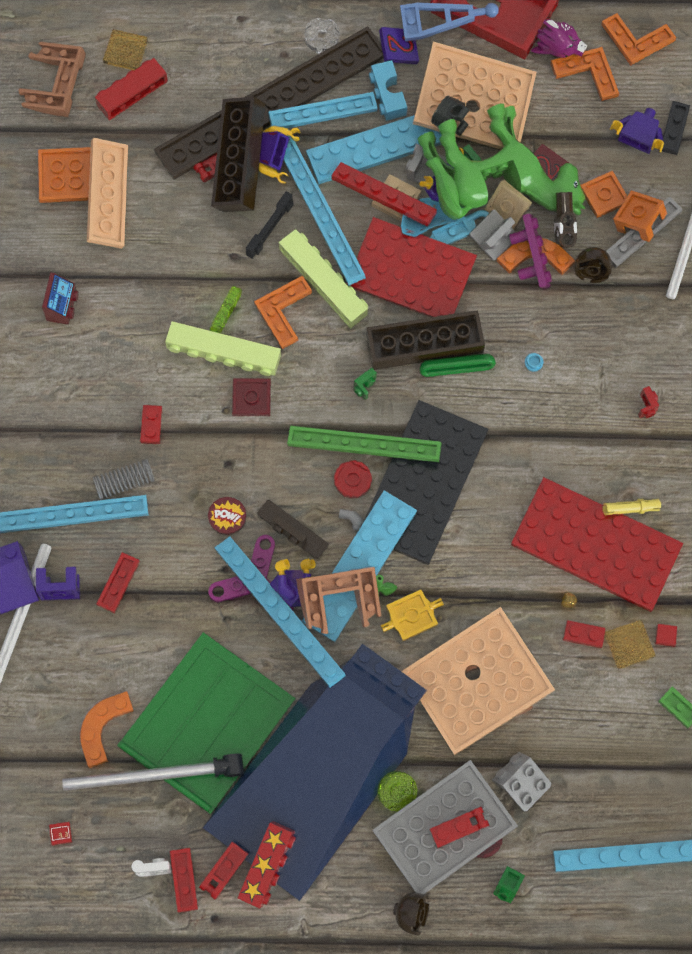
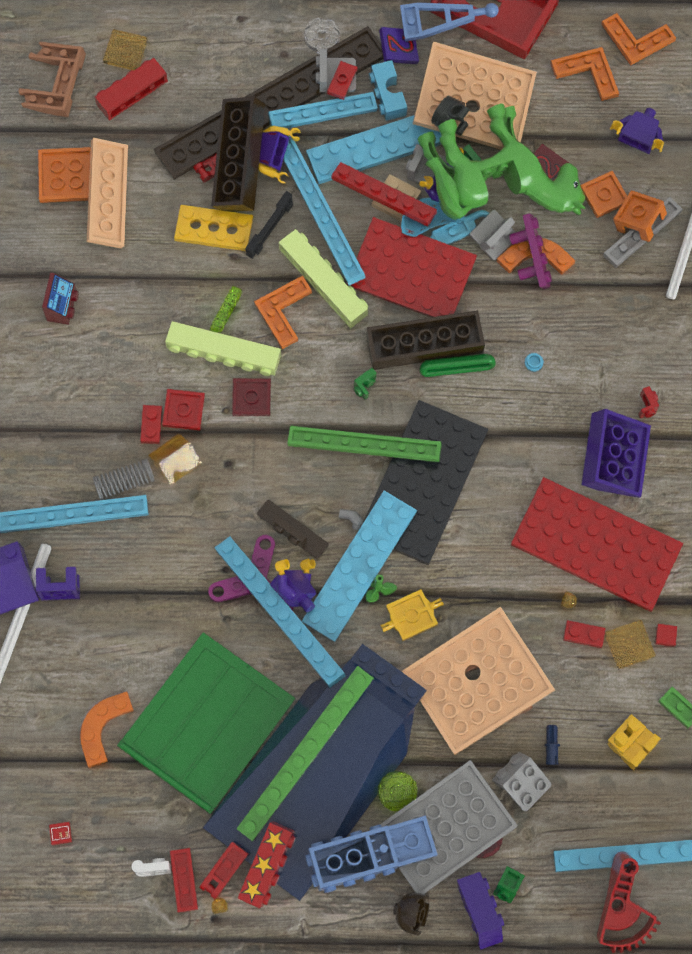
(118, 582): red plate -> none
(175, 458): none -> clear yellow slope
(183, 409): none -> red plate
(208, 217): none -> yellow plate
(219, 905): none -> clear yellow hinge
(227, 515): tile -> none
(229, 766): flat silver piece -> none
(305, 753): none -> bright green plate
(315, 587): nougat wedge -> none
(328, 68): none -> light grey bracket
(342, 80): none -> red plate
(352, 479): red tile -> none
(369, 853): none -> medium blue wedge
(458, 827): red plate -> none
(481, 909): none -> dark purple wedge
(508, 203): tan plate -> none
(552, 745): none -> dark blue axle
(556, 40): magenta piece -> none
(564, 209): dark brown connector -> none
(593, 264): dark brown cylinder -> none
(616, 454): none -> dark purple slope
(620, 886): none -> red arm
(633, 742): none -> yellow hips
(639, 506): light yellow pin -> none
(675, 127): black tile -> none

